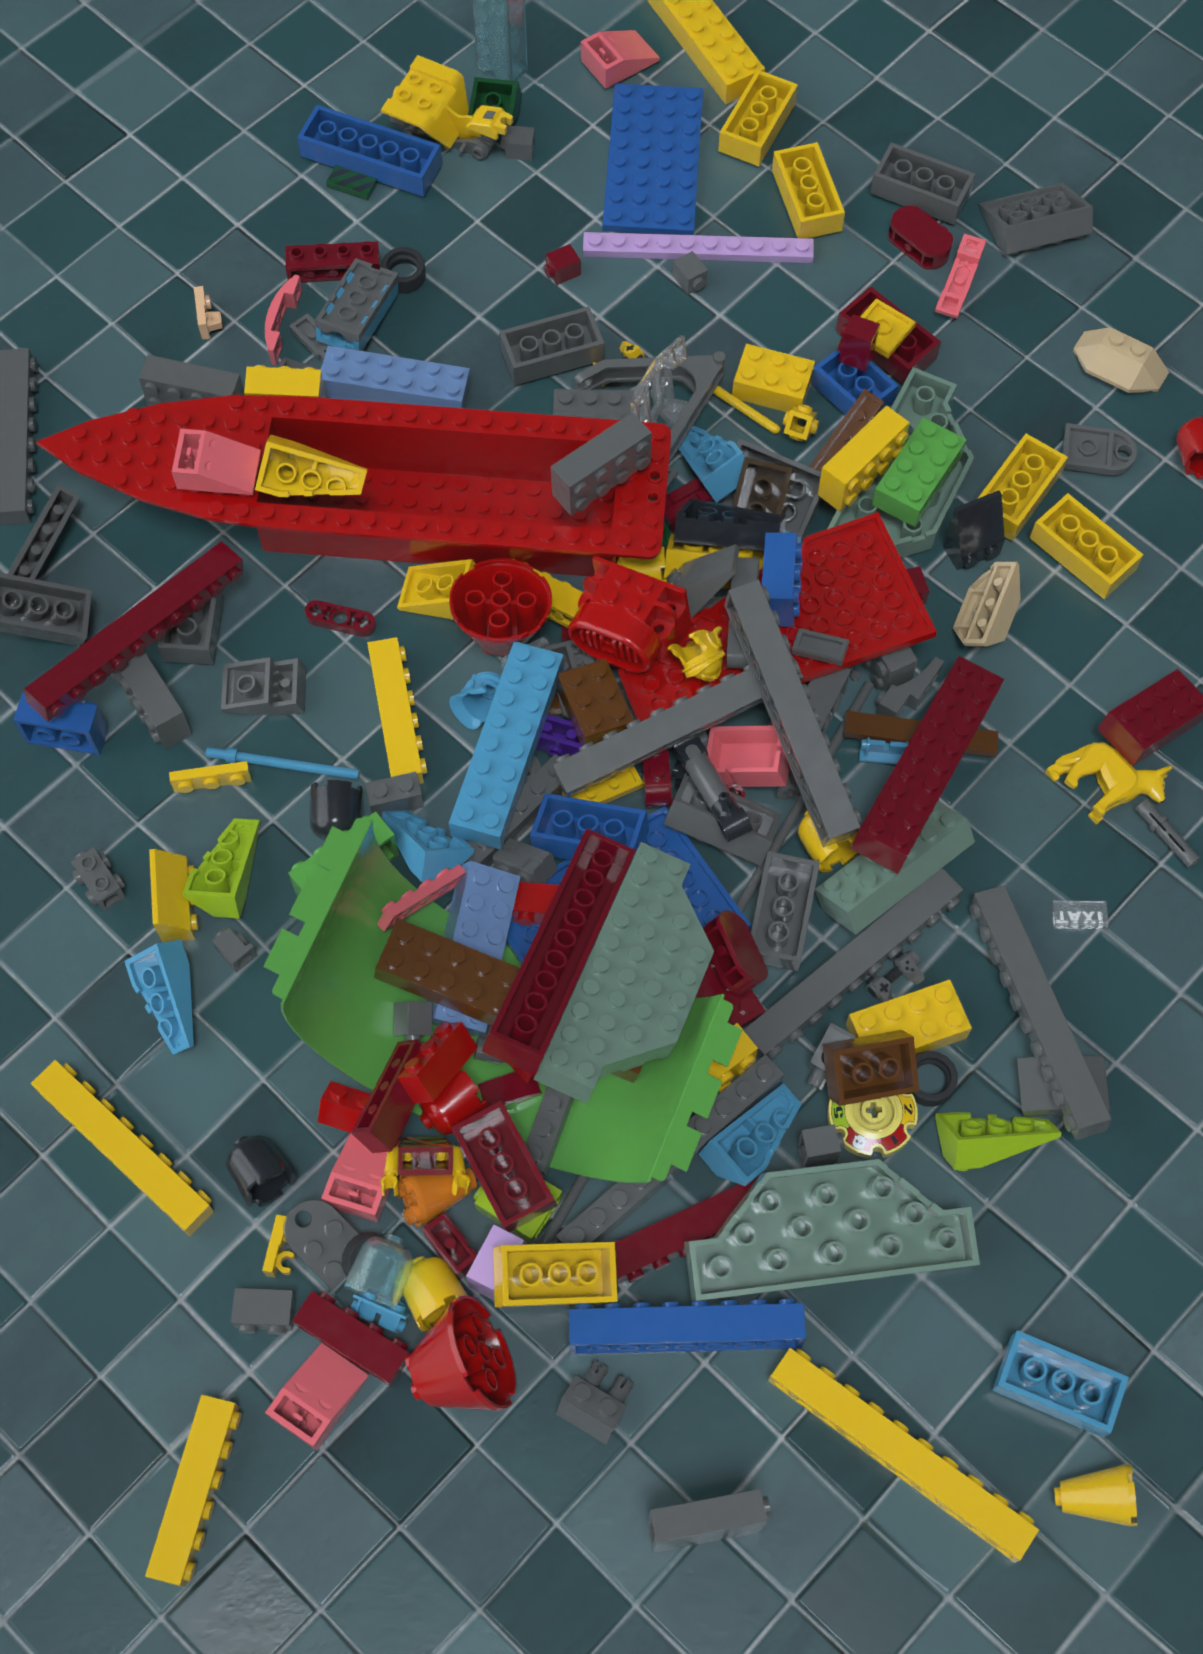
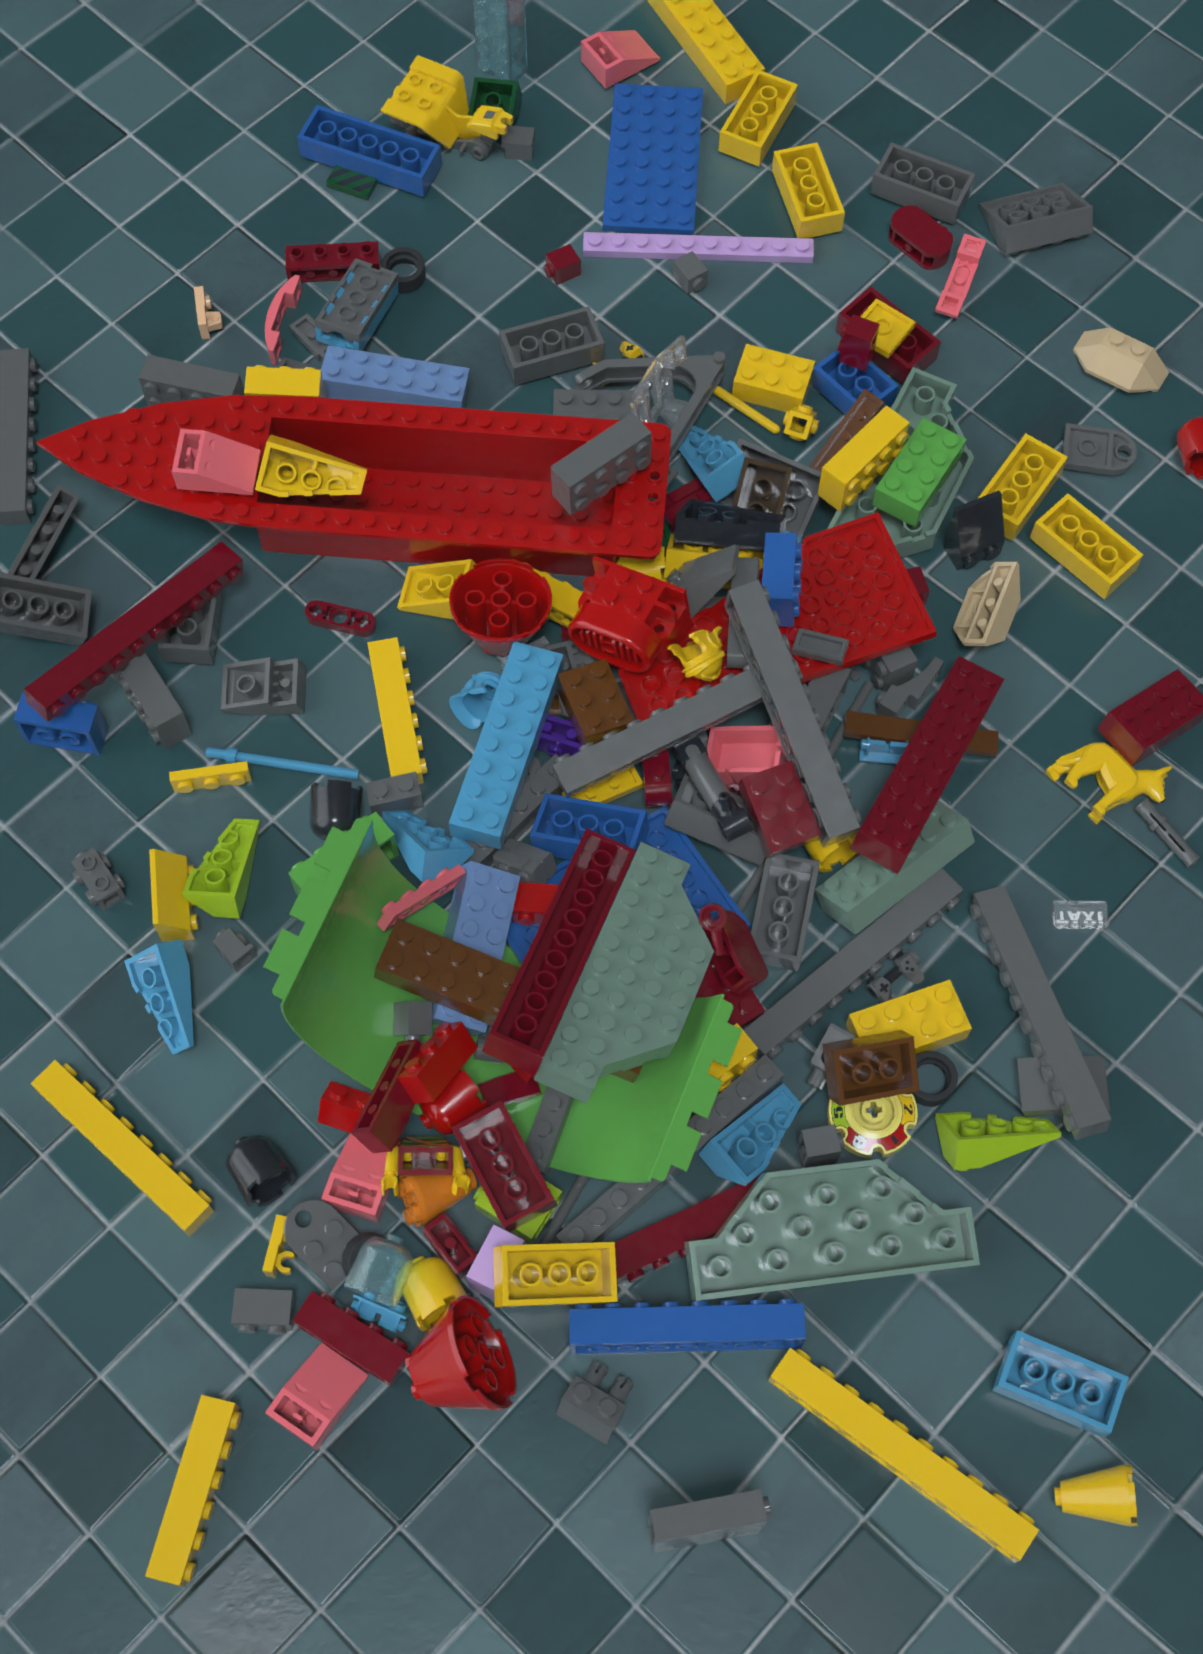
(714, 925): none -> dark red bar
(779, 809): none -> dark red brick

